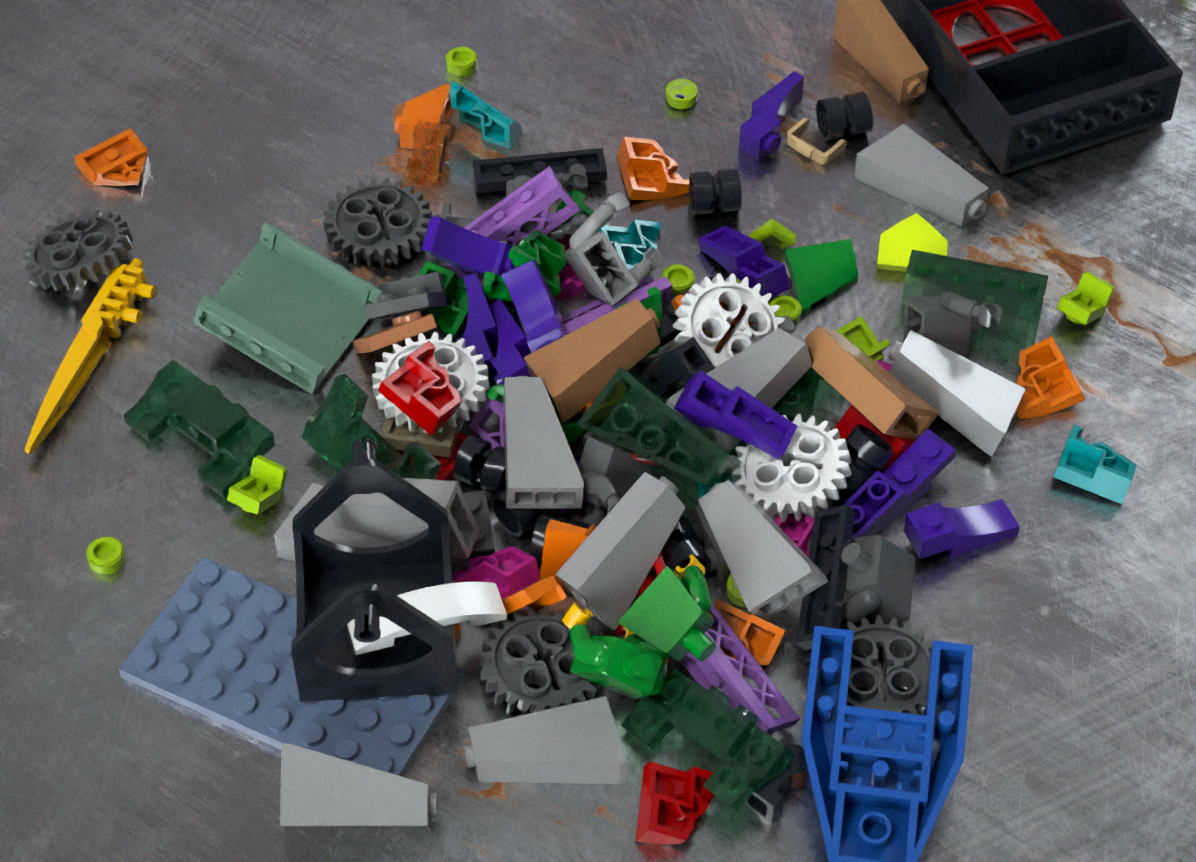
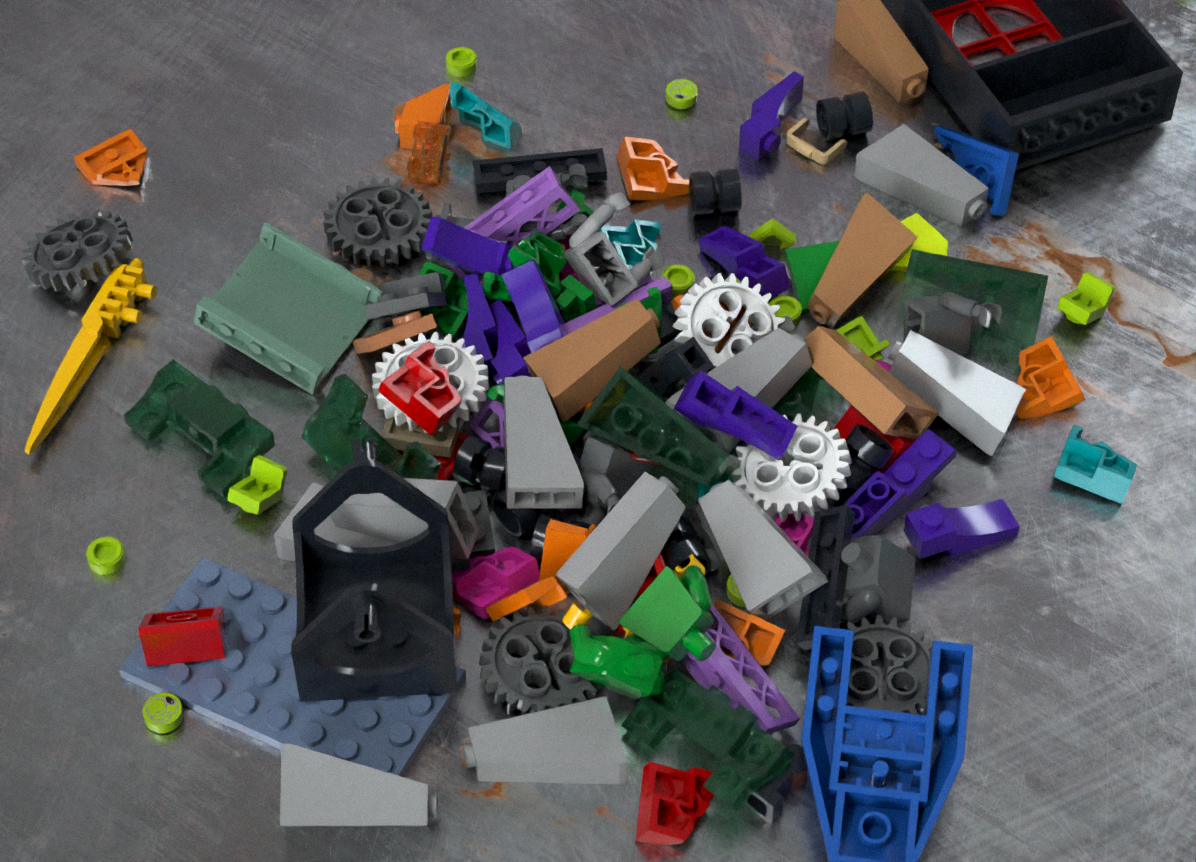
(163, 712): none -> lime tile
(183, 636): none -> red slope
(446, 604): white slope -> none
(575, 299): none -> green tile
(863, 256): none -> medium nougat slope
(985, 161): none -> blue wing

